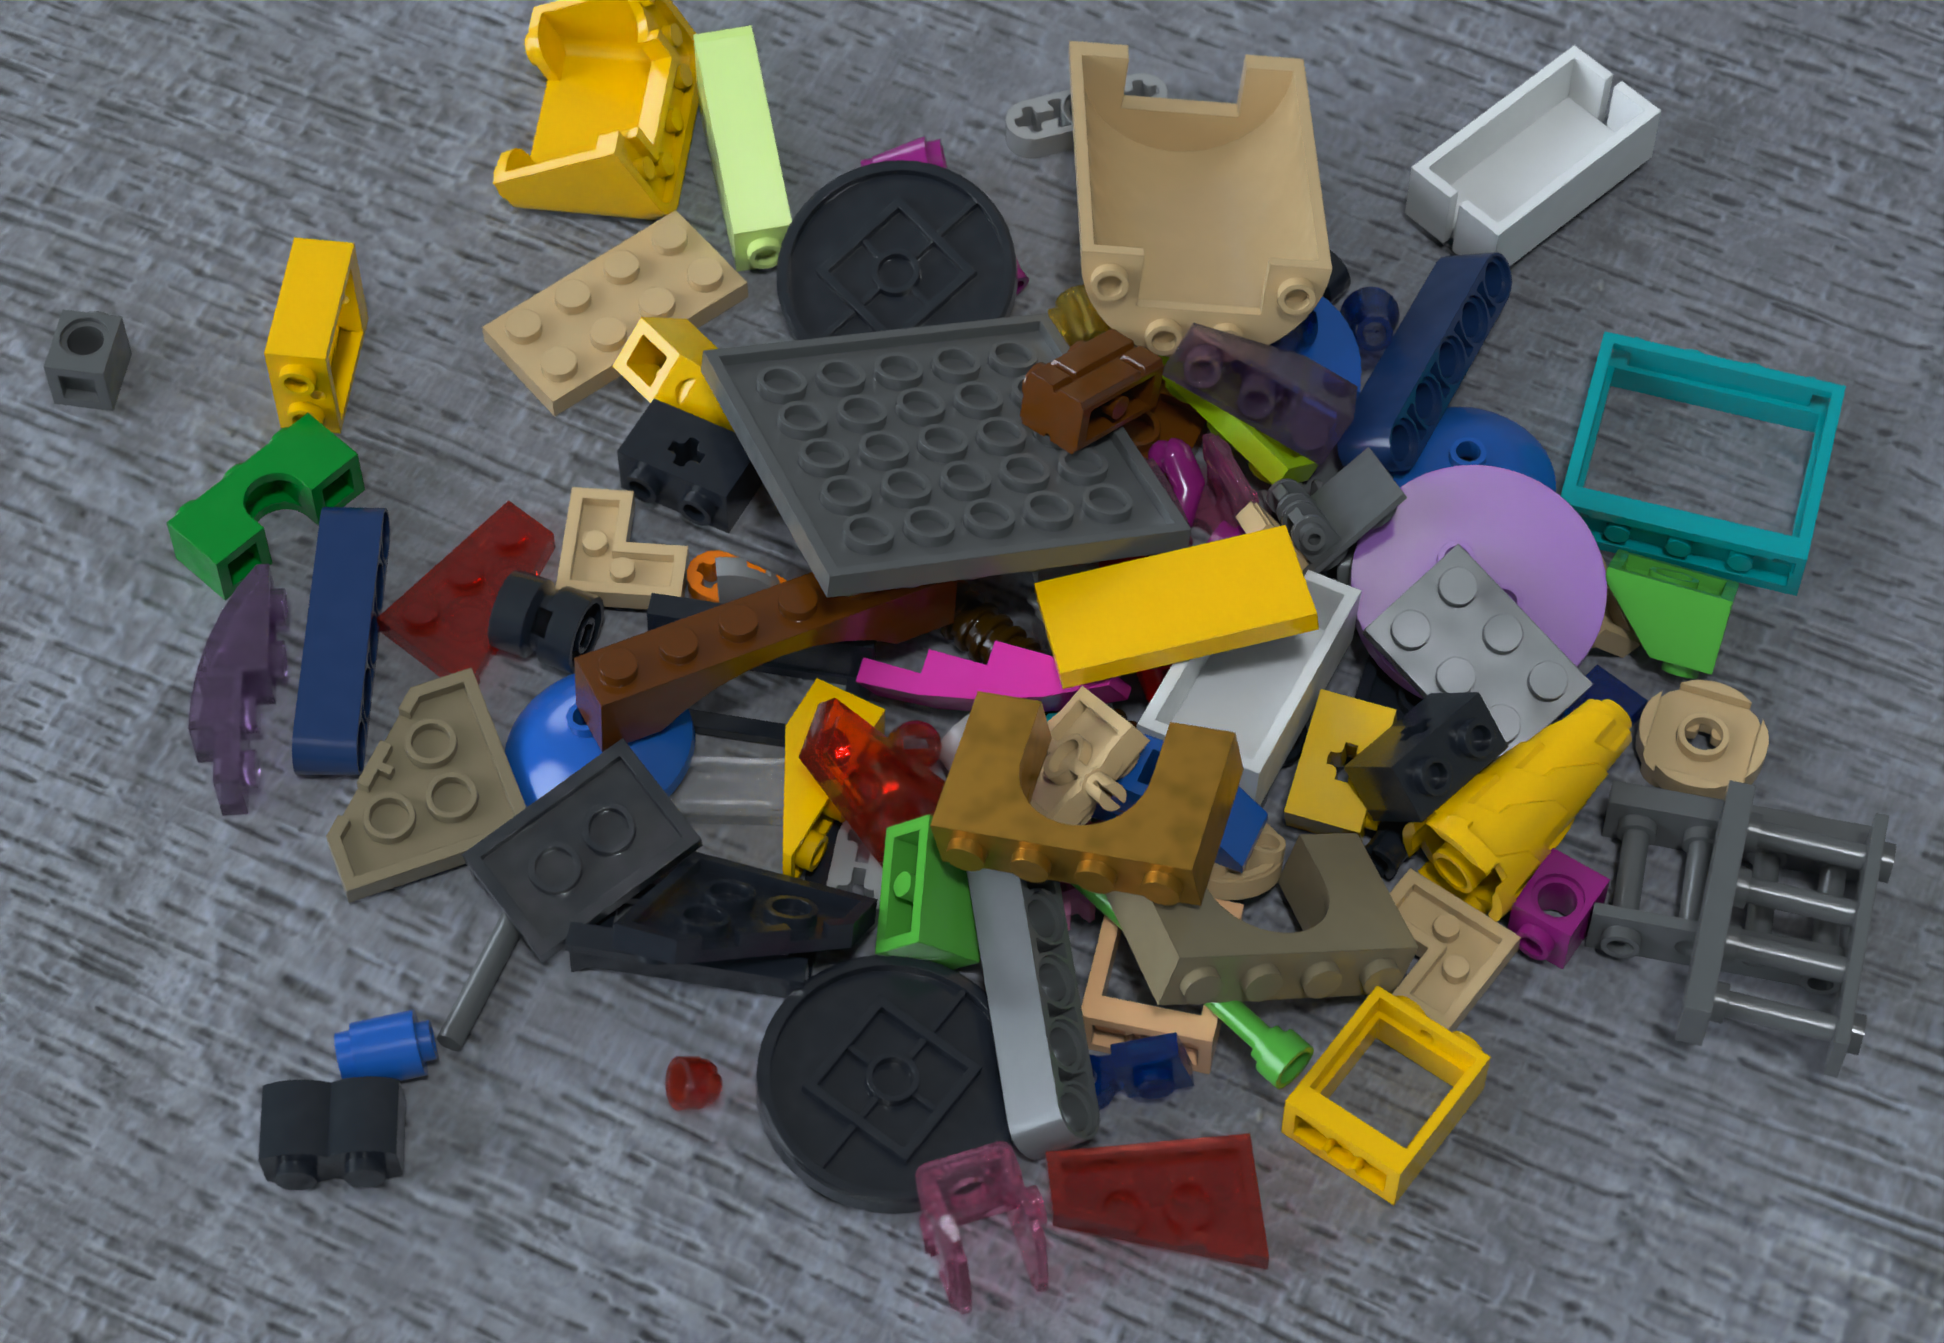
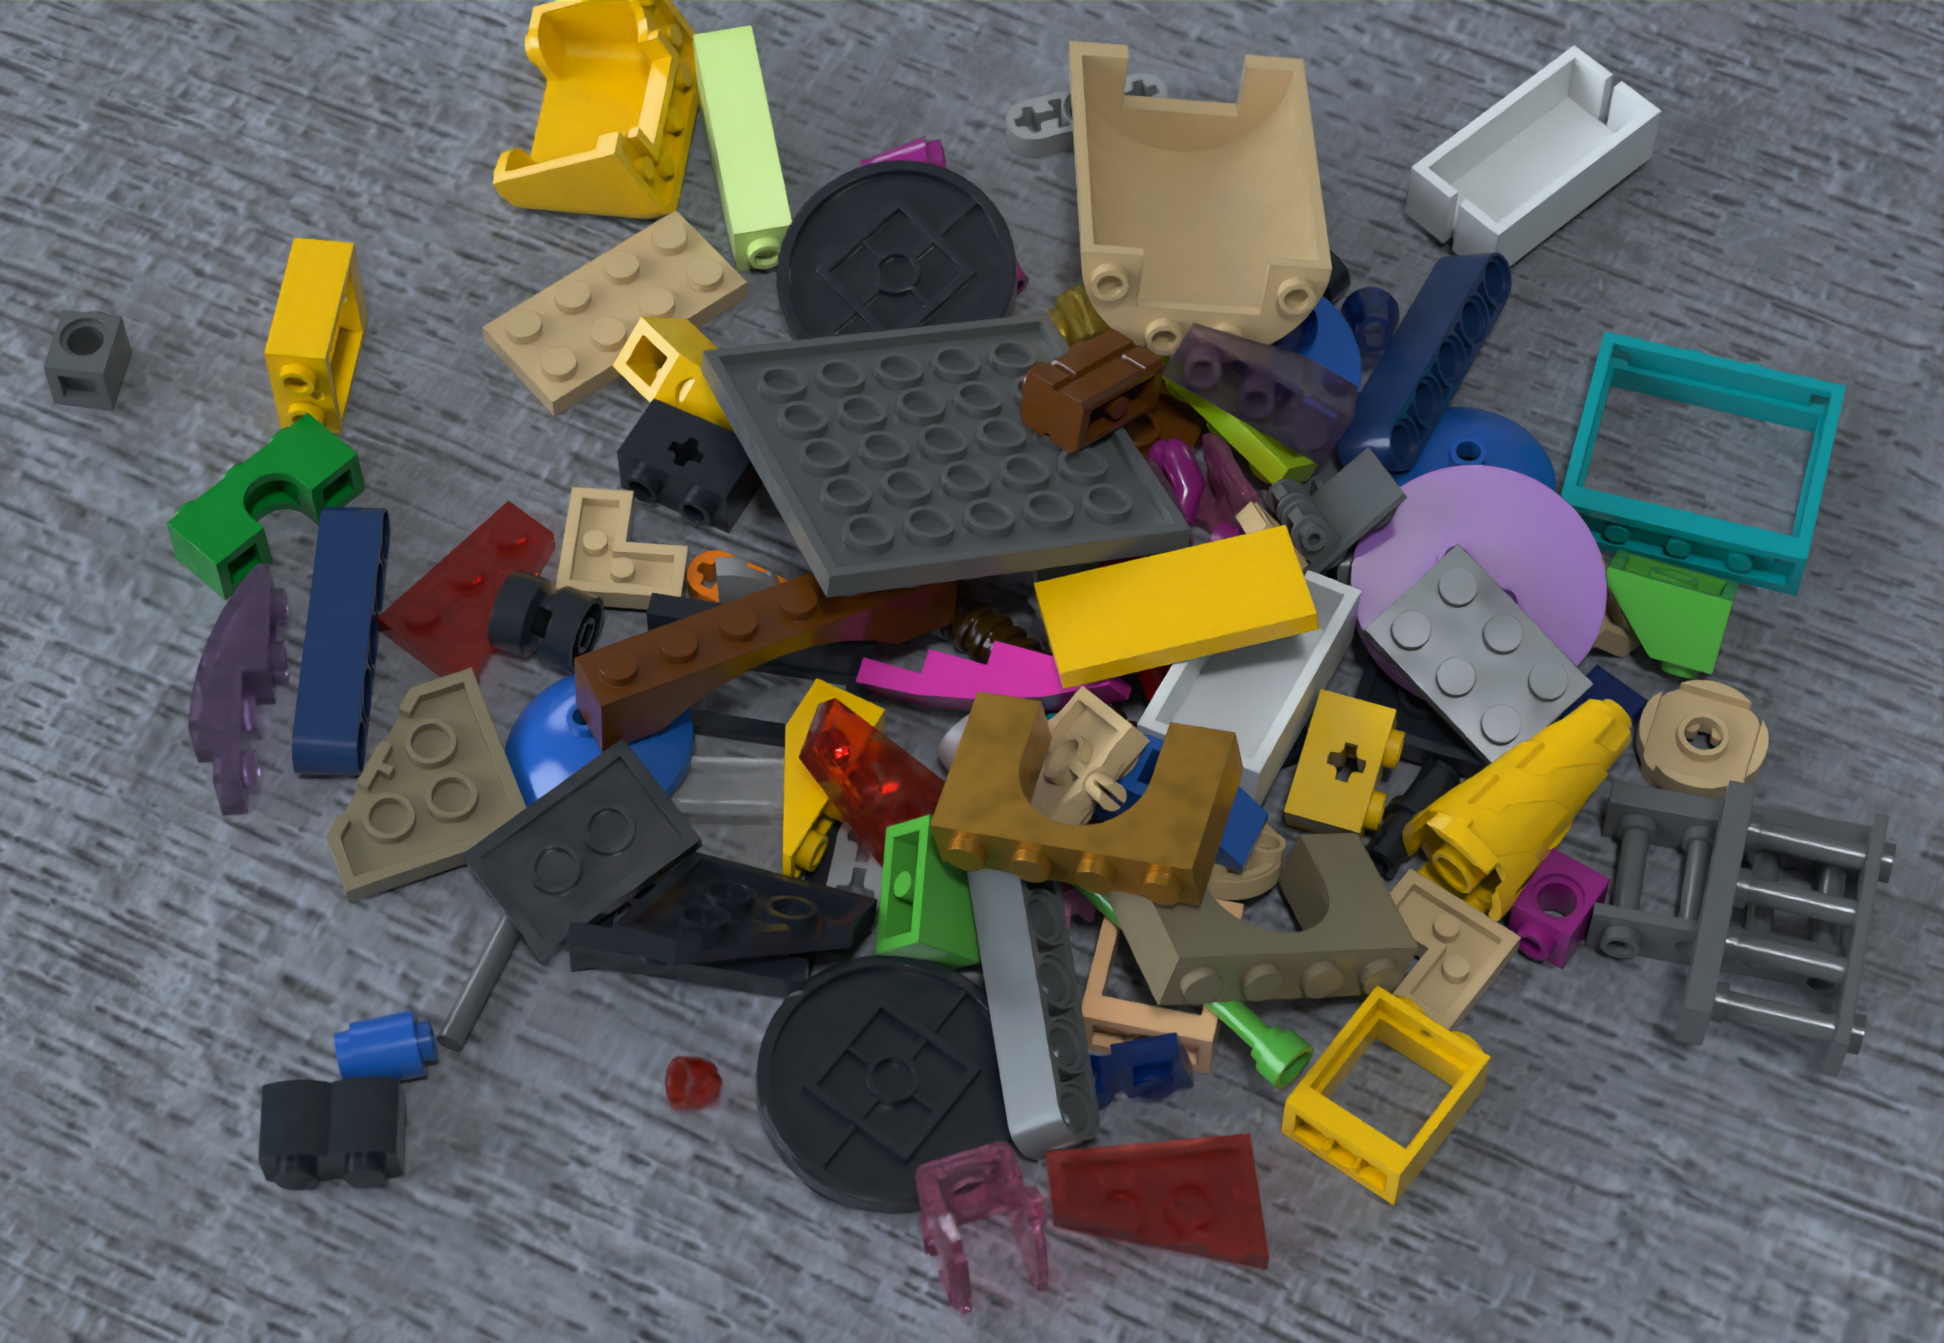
(922, 731): clear red hinge -> none
(1426, 757): black brick -> none

